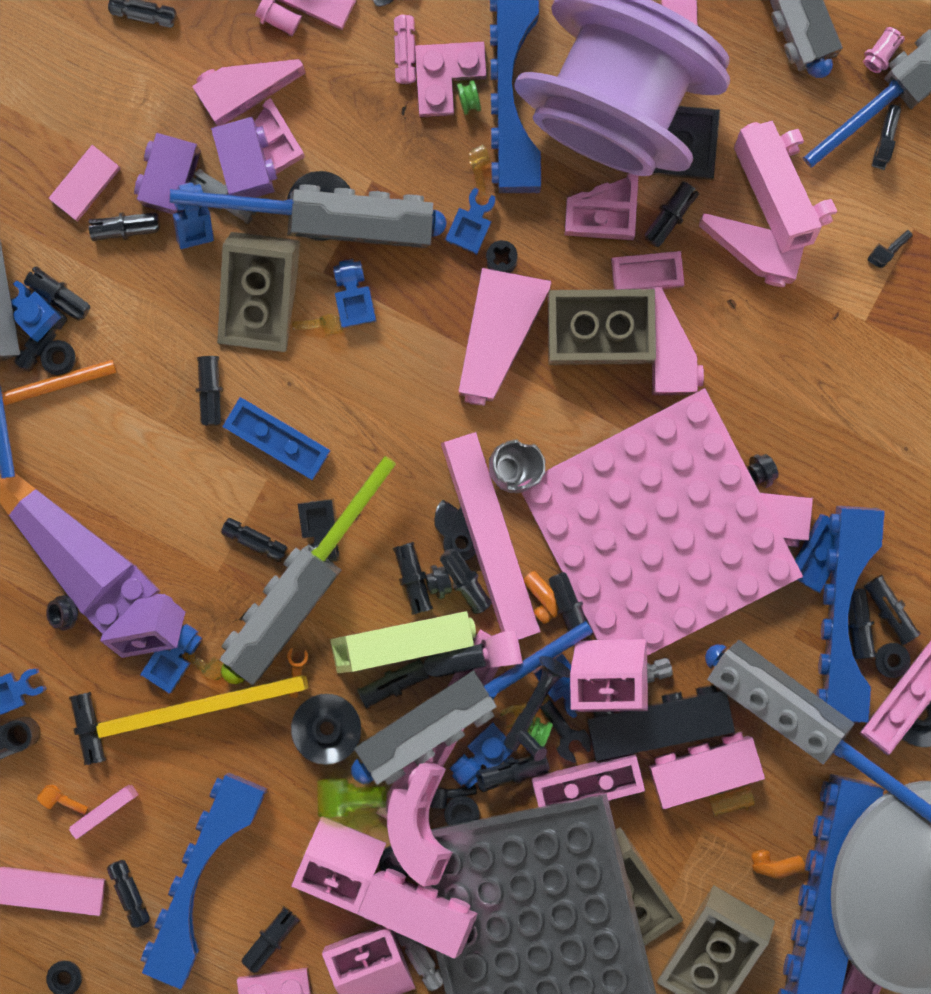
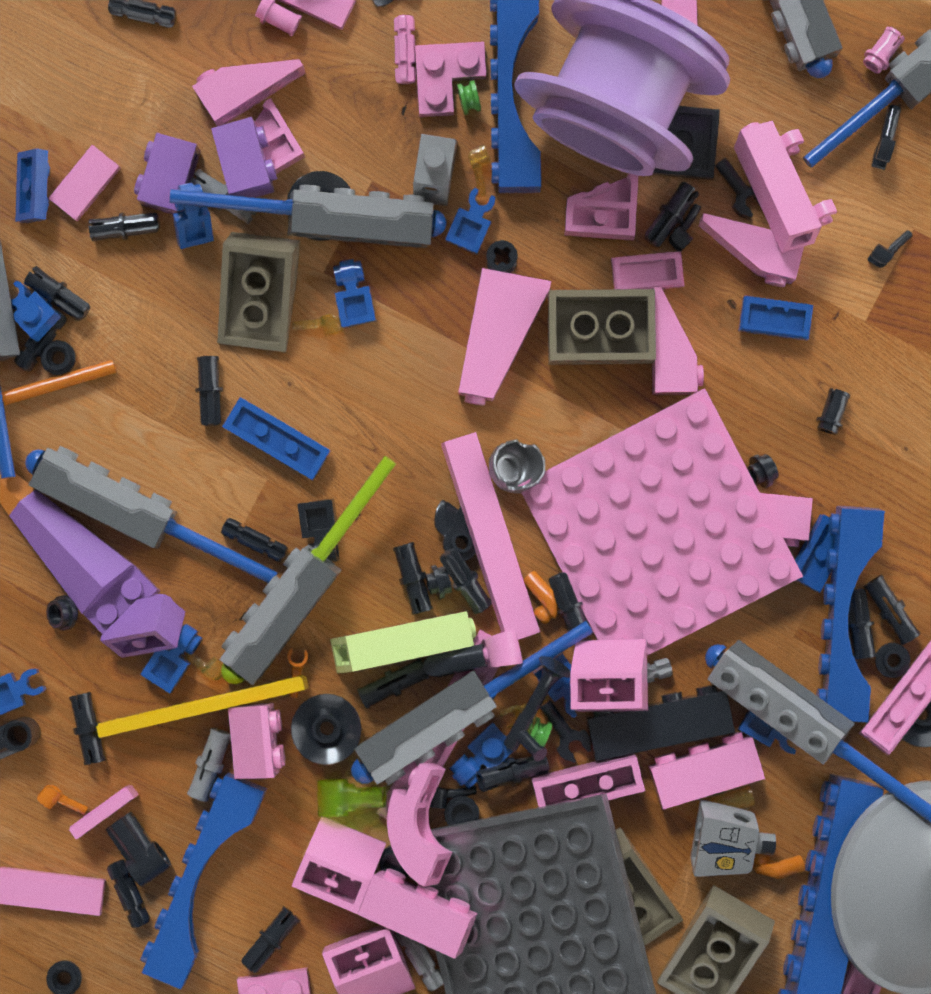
(32, 186): none -> blue plate
(122, 505): none -> piece
(142, 856): none -> black piece
(209, 764): none -> light grey pin
(255, 741): none -> bright pink slope
(435, 168): none -> light grey torso
(680, 237): none -> black hand
(727, 840): none -> light grey torso
(739, 187): none -> black bar
(763, 732): none -> blue plate
(775, 318): none -> blue plate
(833, 411): none -> black pin

